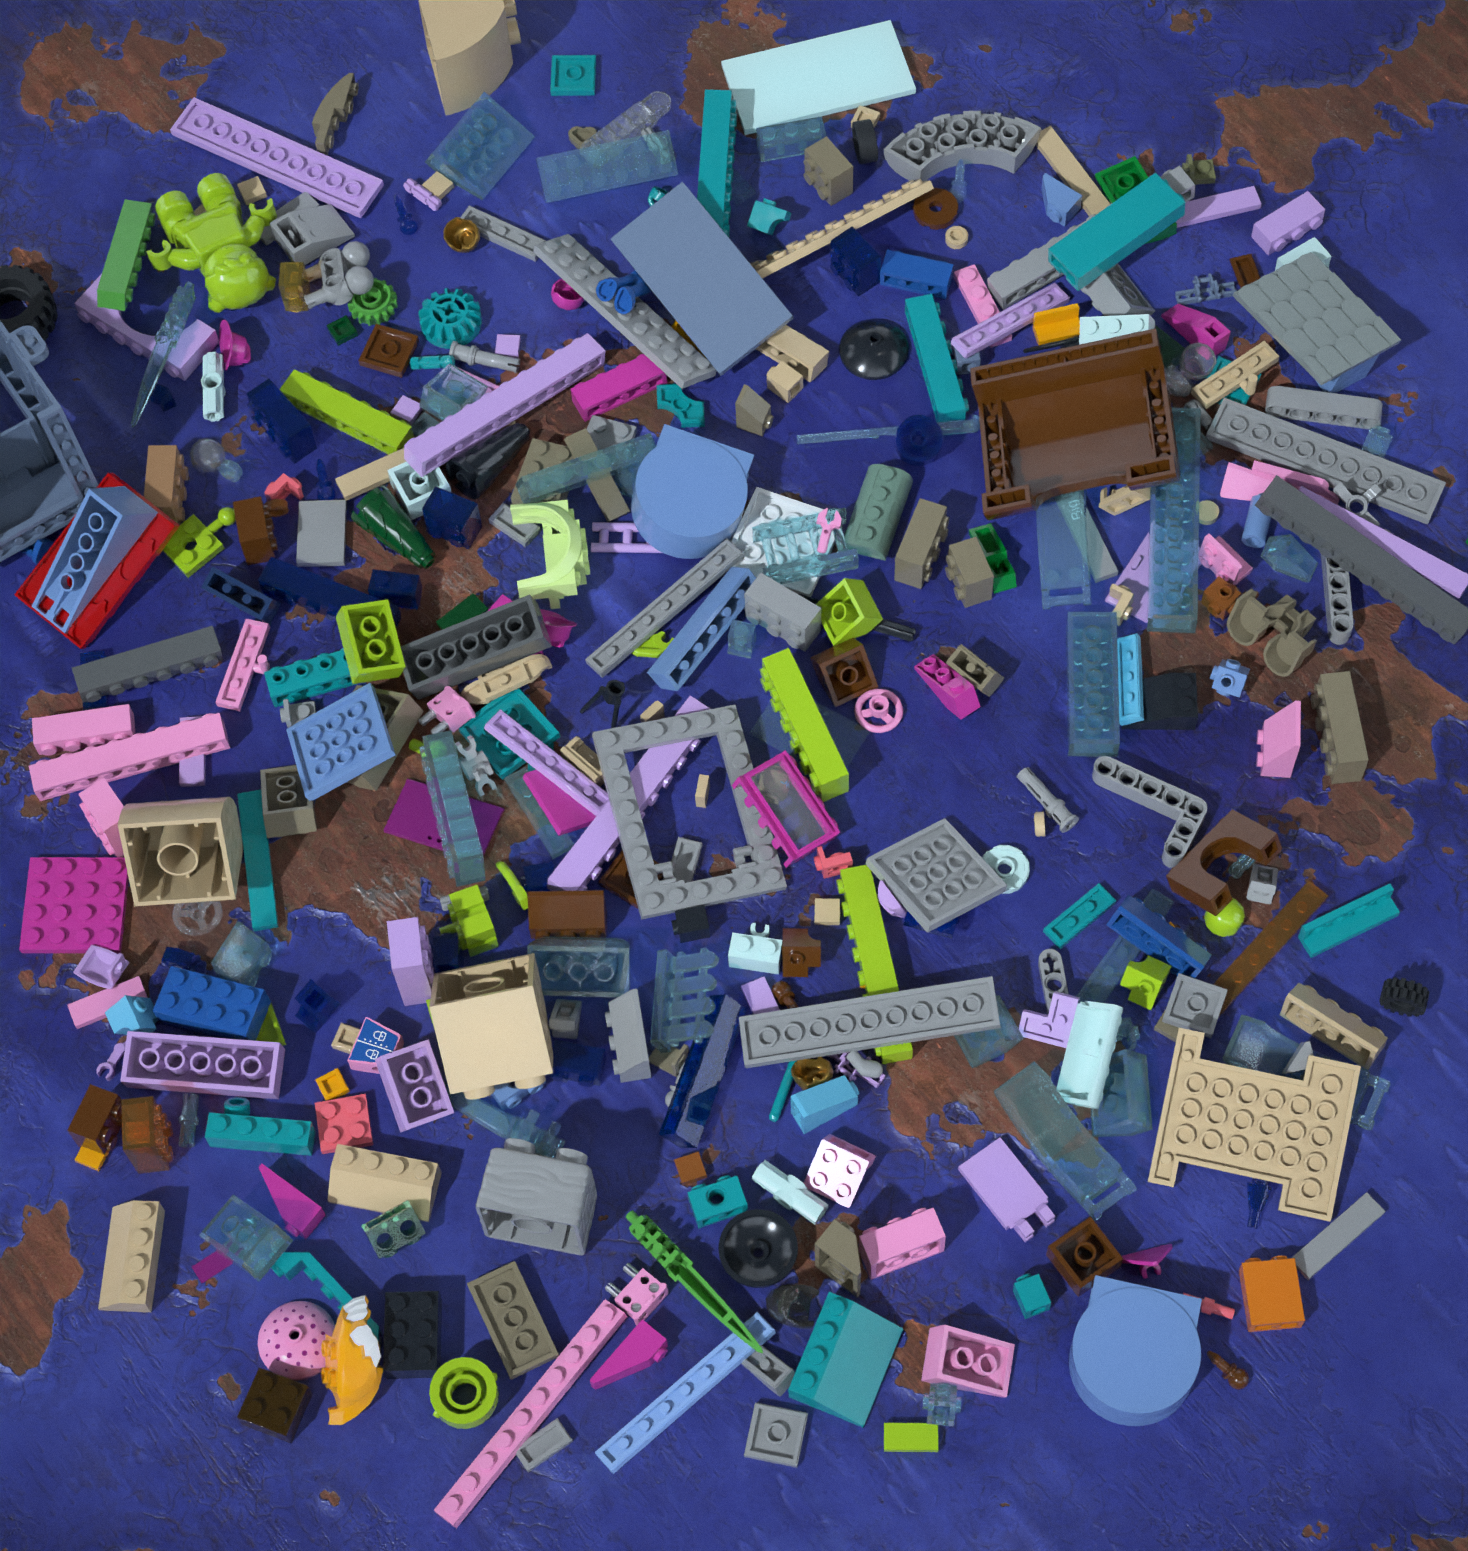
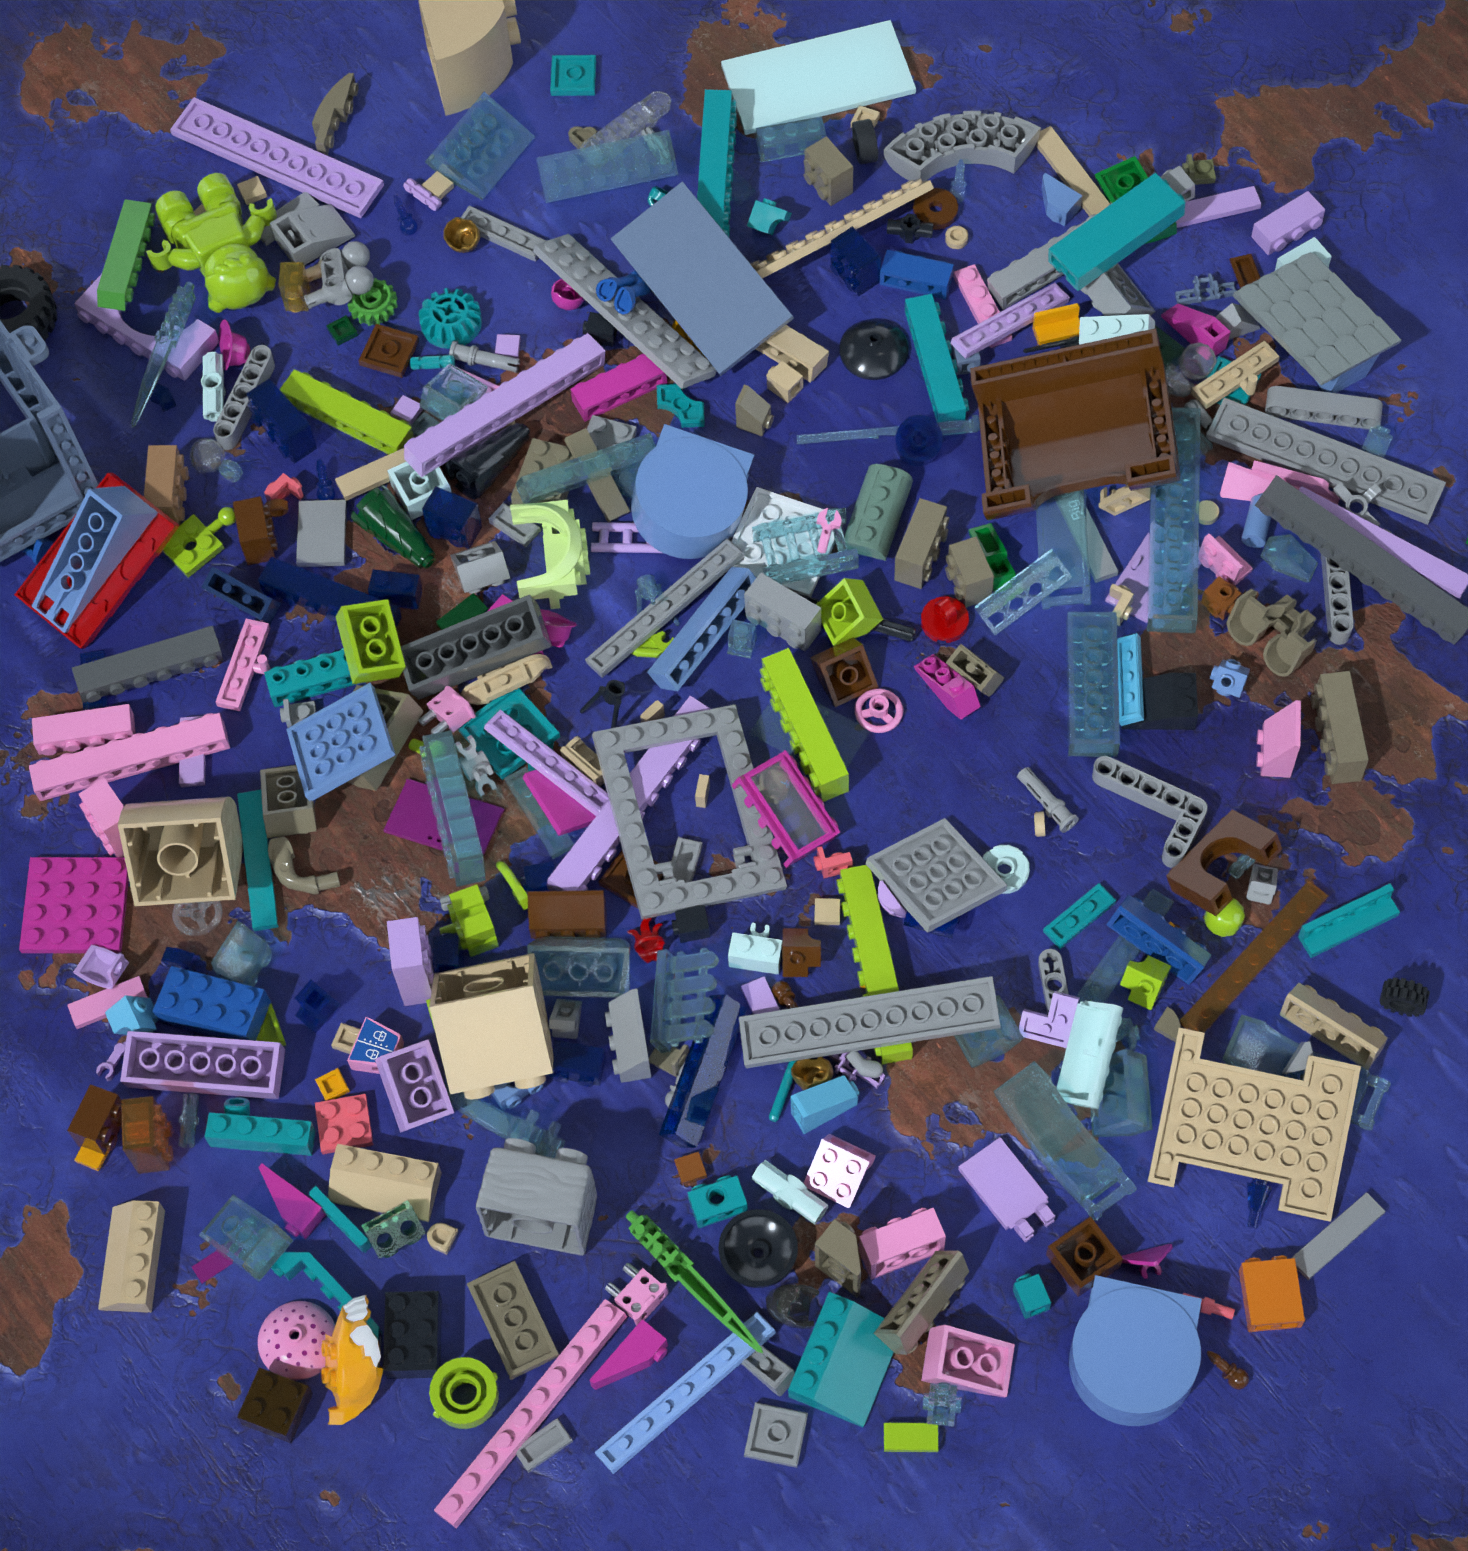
(236, 404): none -> light grey beam
(281, 858): none -> dark tan piece
(340, 1220): none -> teal tile
(441, 1237): none -> tan tile
(480, 567): none -> light grey slope
(600, 329): none -> black brick
(647, 943): none -> red piece
(648, 590): none -> clear light blue plant
(910, 228): none -> black axle
(923, 1301): none -> dark tan slope
(944, 619): none -> red tile
(1017, 585): none -> clear light blue fence
(1194, 1005): light grey plate -> none
(1237, 320): none -> light grey slope

